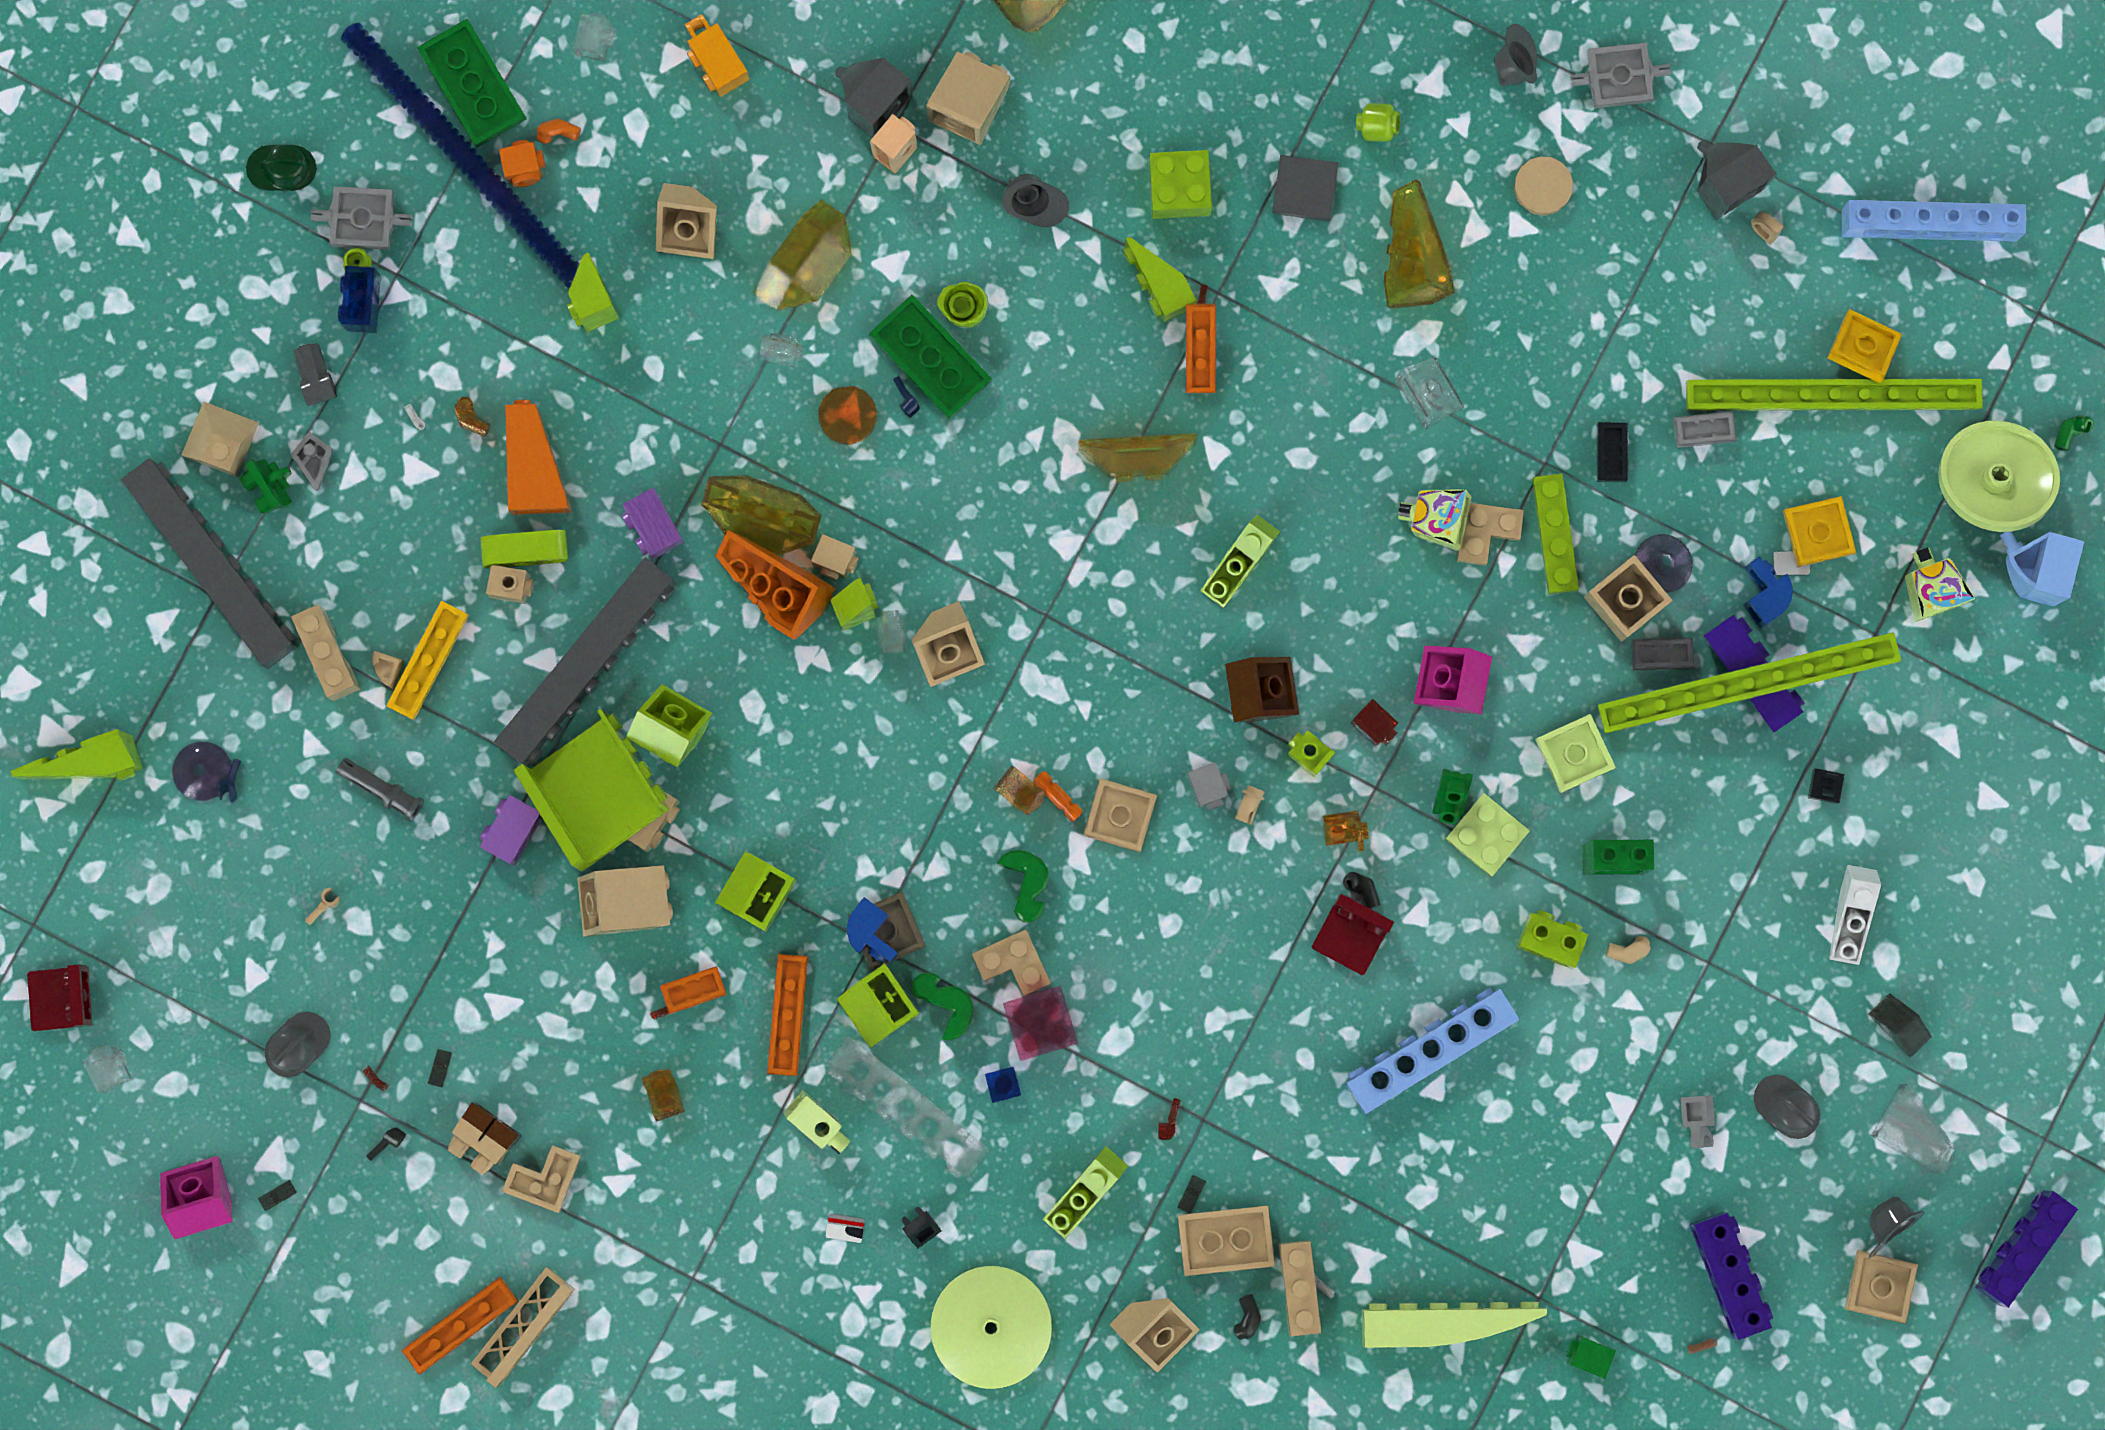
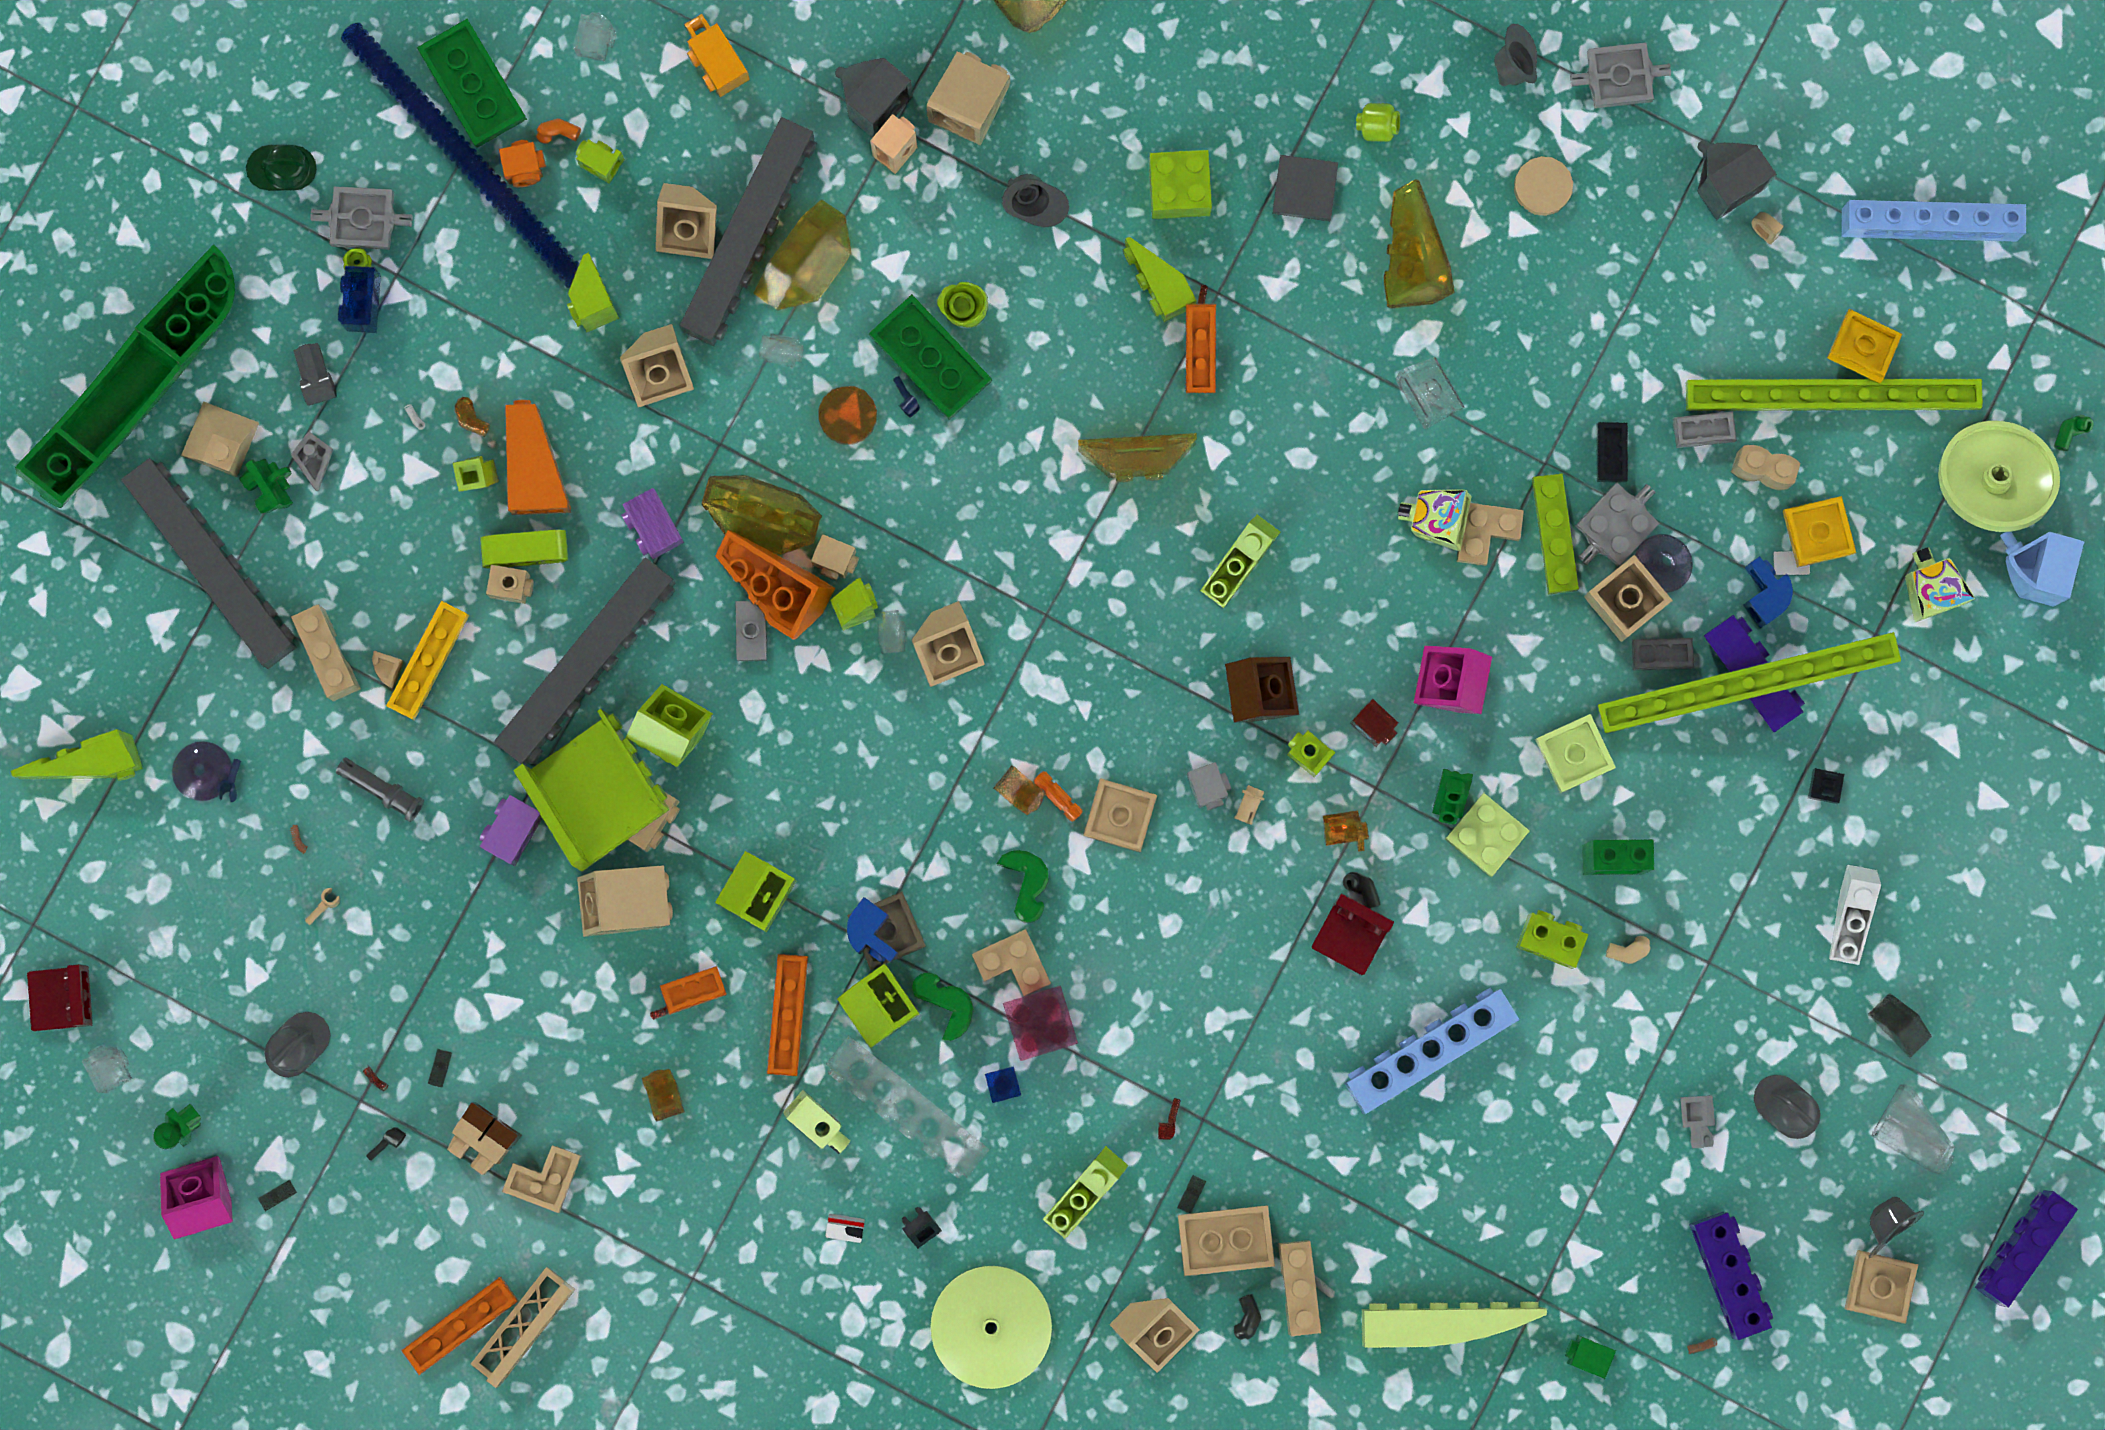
(132, 381): none -> green slope
(177, 1127): none -> green hips
(301, 847): none -> nougat leg
(475, 473): none -> lime brick
(599, 159): none -> lime brick
(656, 366): none -> tan slope
(747, 232): none -> dark grey brick
(750, 632): none -> light grey plate
(1617, 524): none -> light grey plate
(1758, 464): none -> tan brick

